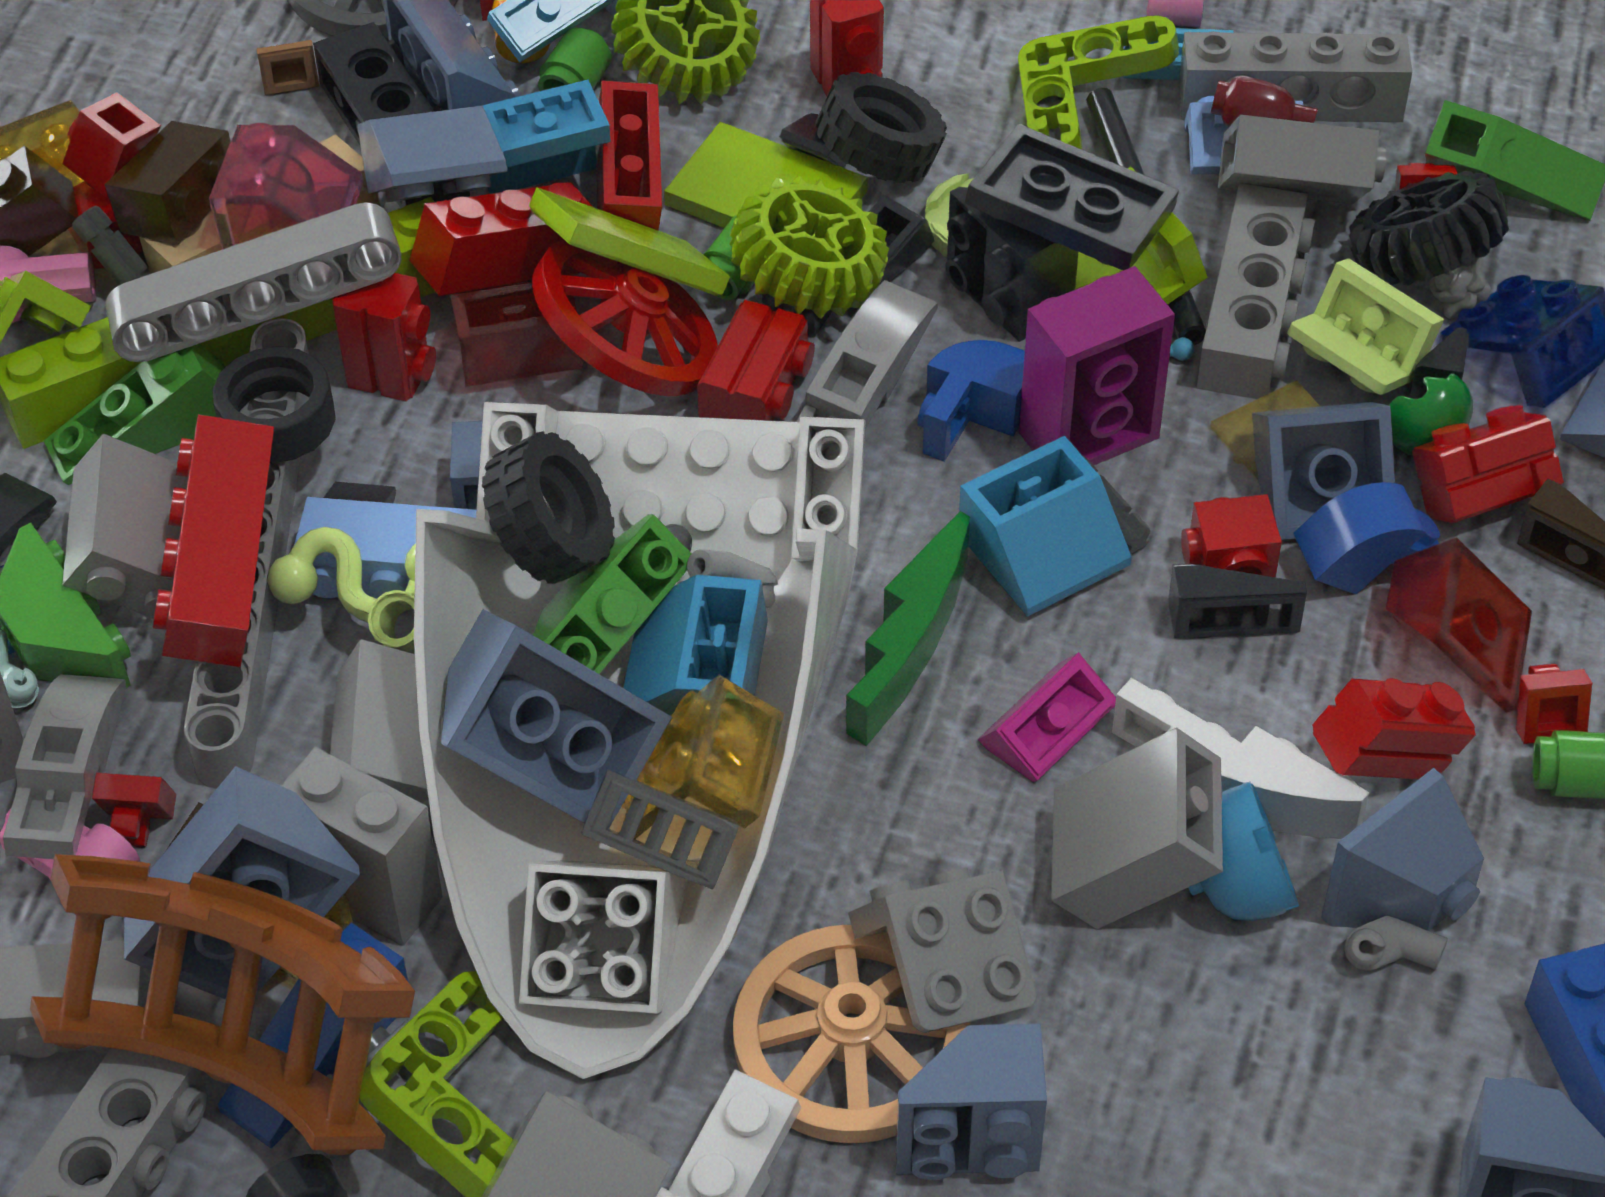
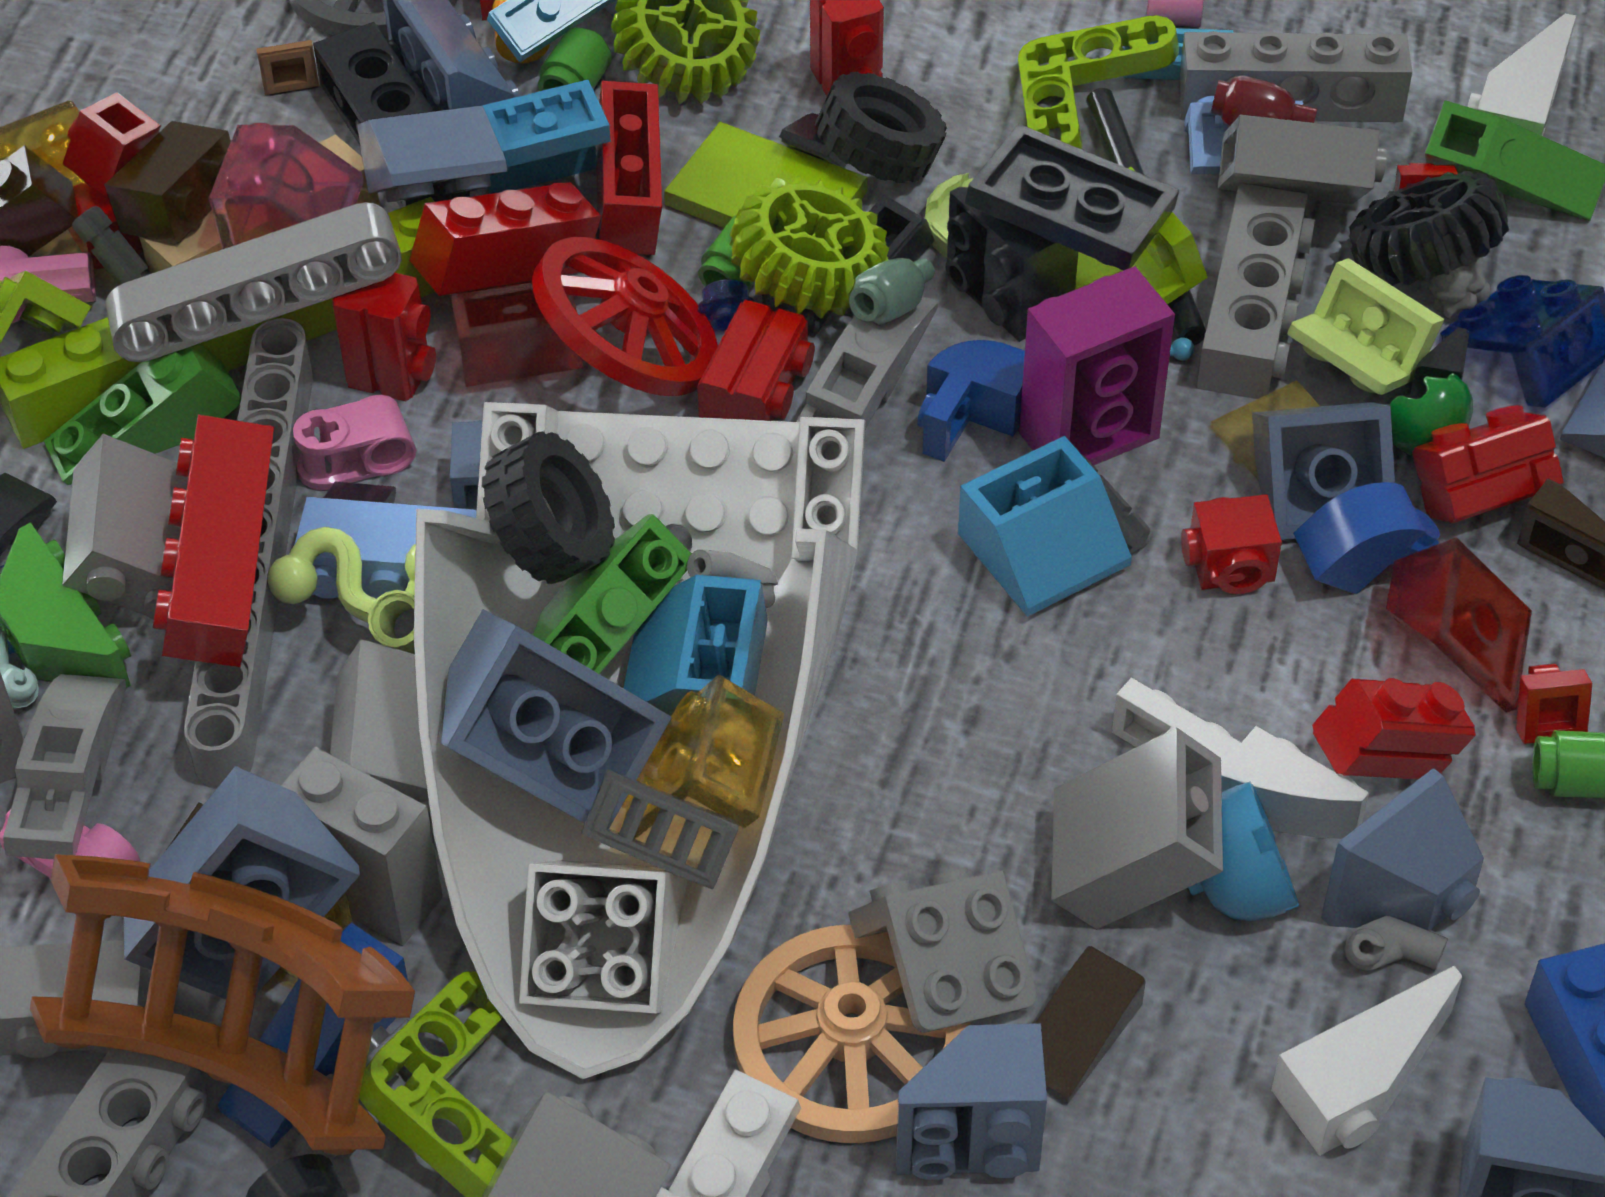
(133, 802): red tile -> none
(272, 371): black tyre -> none
(357, 440): none -> bright pink piece
(628, 242): lime tile -> none
(722, 301): none -> clear blue plate
(890, 289): none -> sand green plant
(913, 621): green slope -> none
(1050, 718): dark pink slope -> none
(1086, 1019): none -> dark brown slope
(1232, 603): black slope -> none
(1352, 1073): none -> white slope
(1527, 81): none -> white slope

